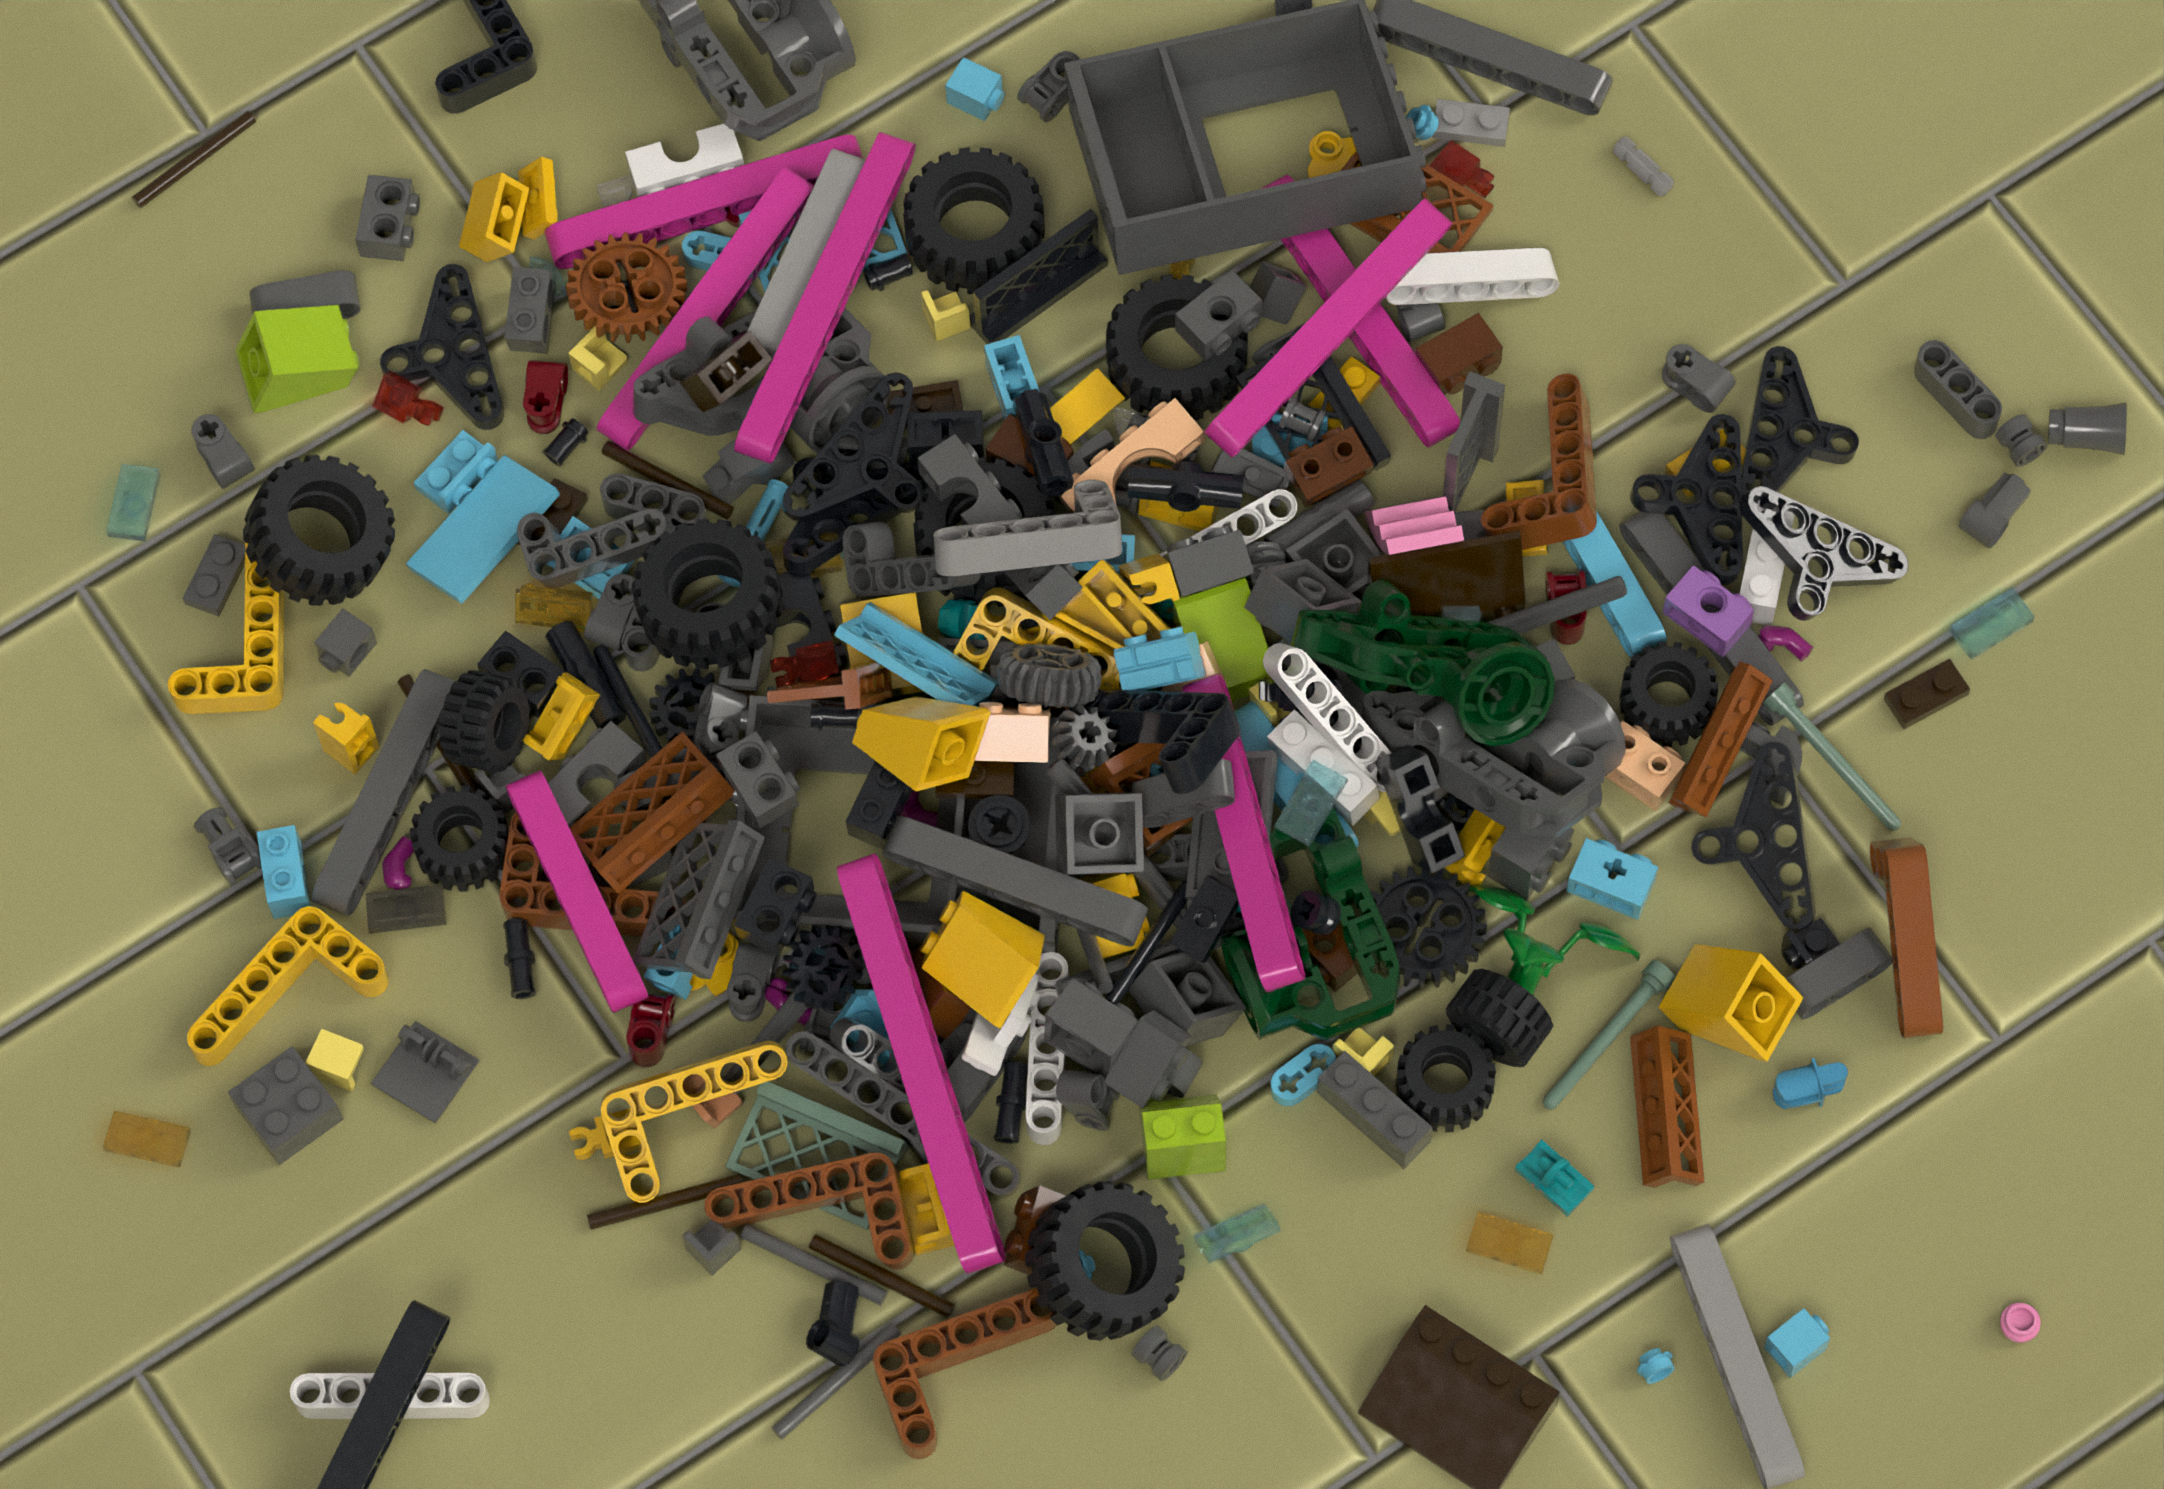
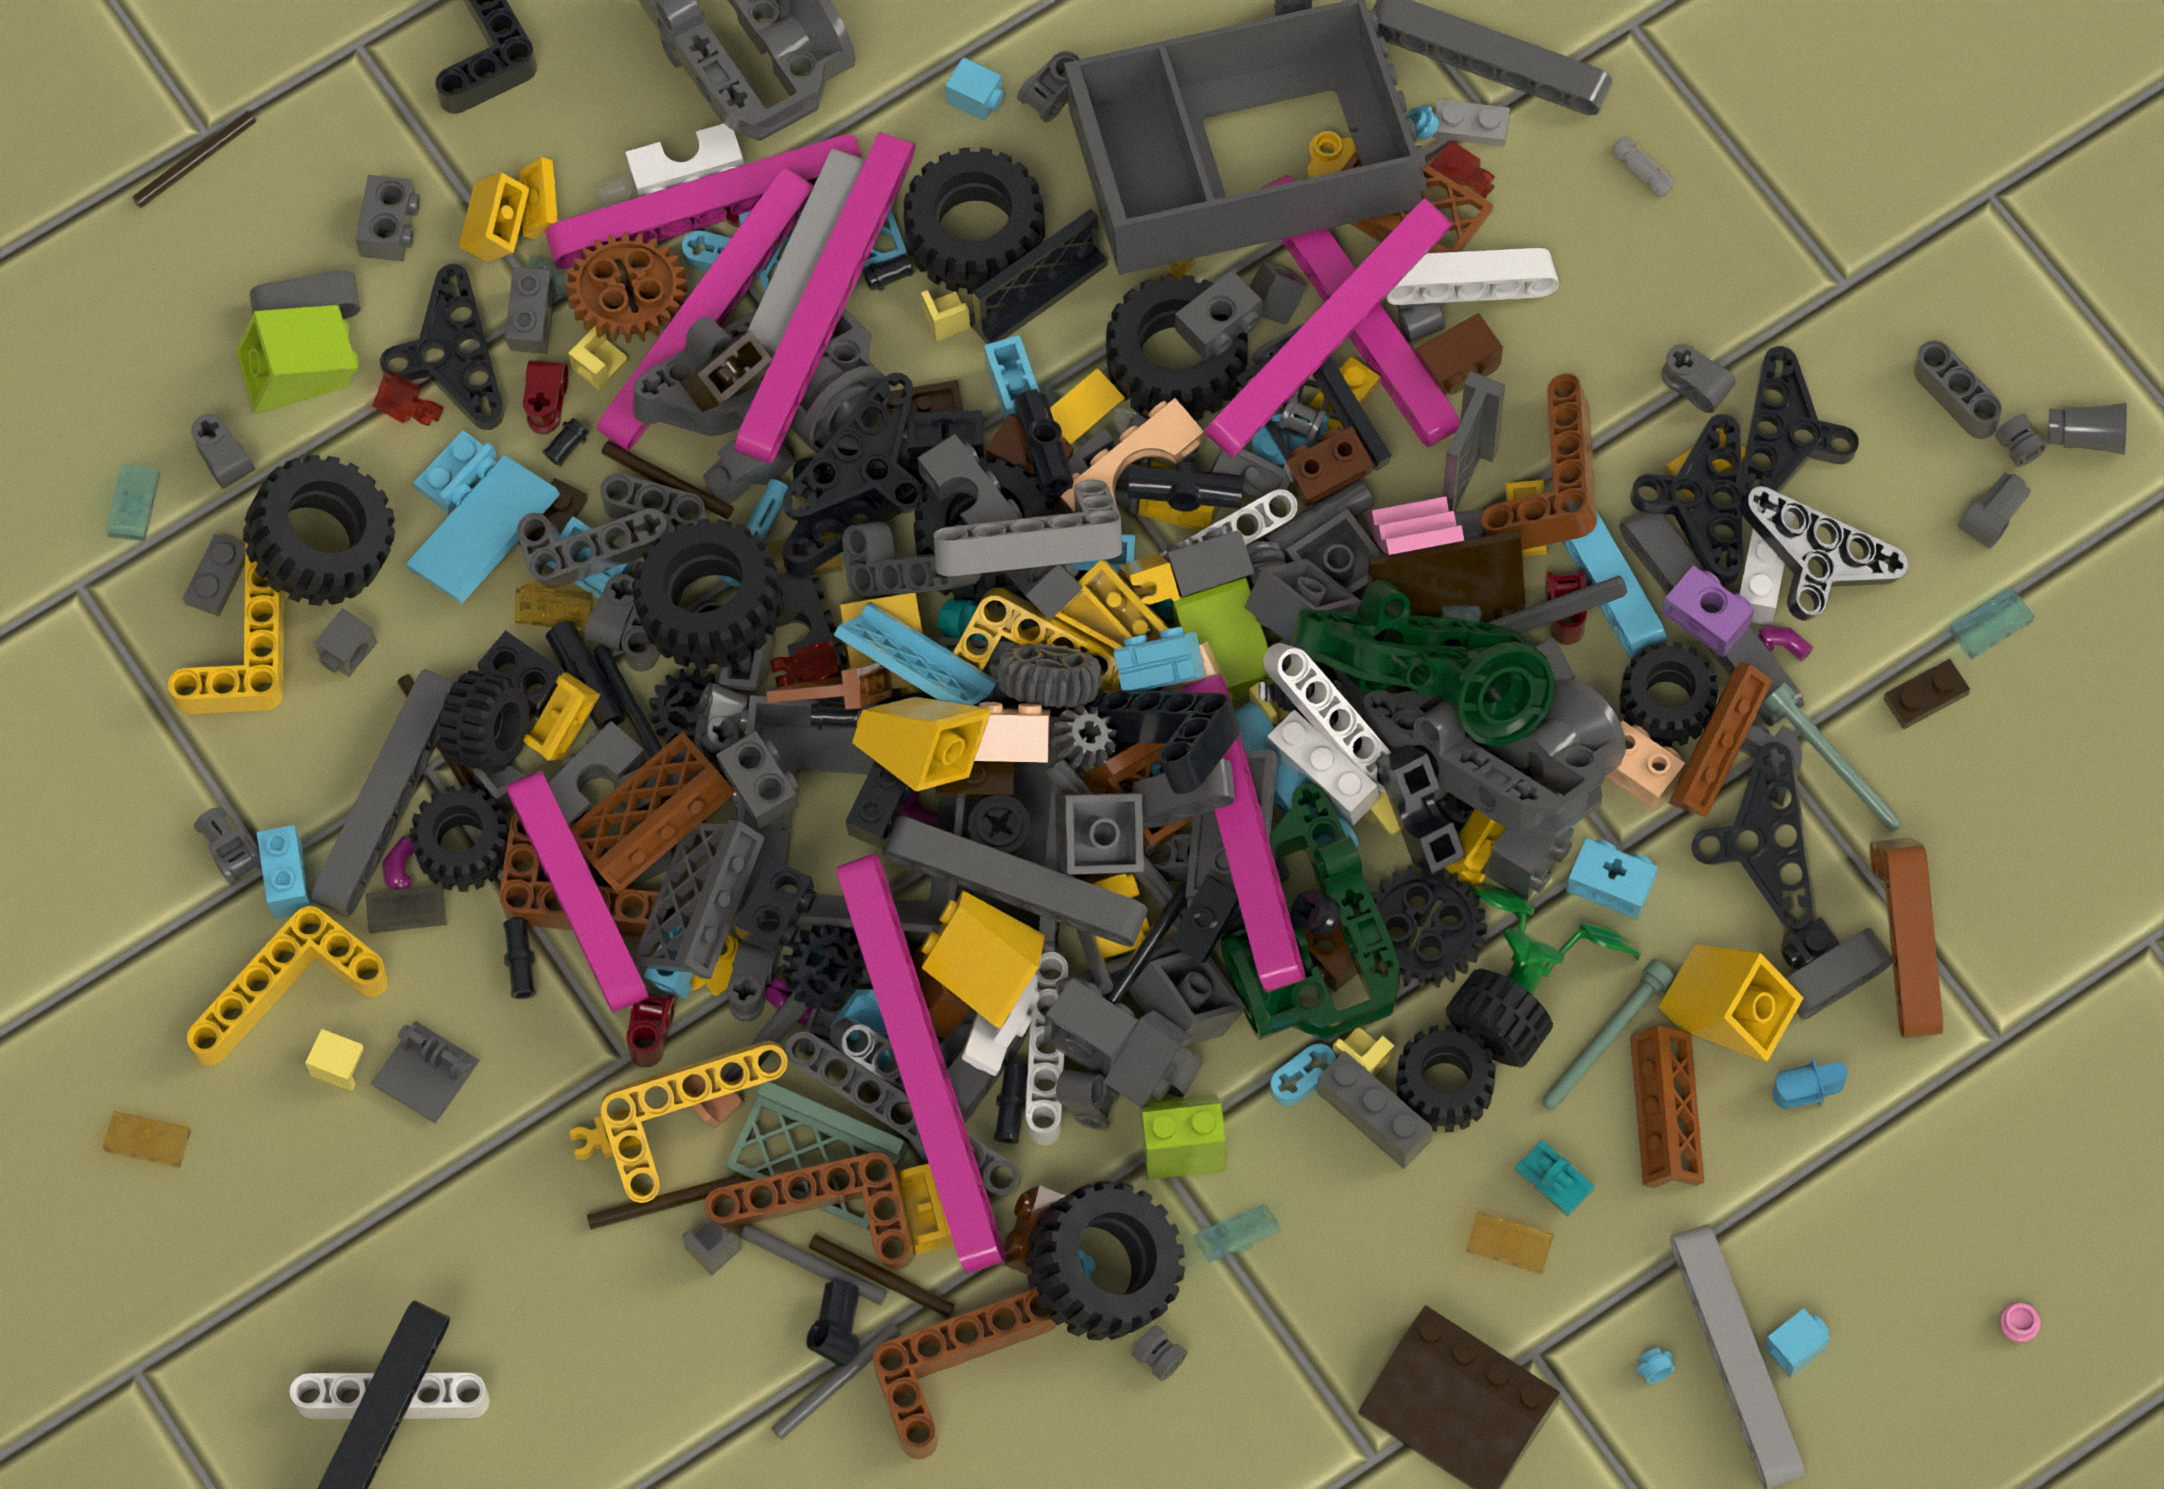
(285, 1105): dark grey brick -> none
(350, 741): yellow hinge -> none
(1311, 803): clear light blue plate -> none

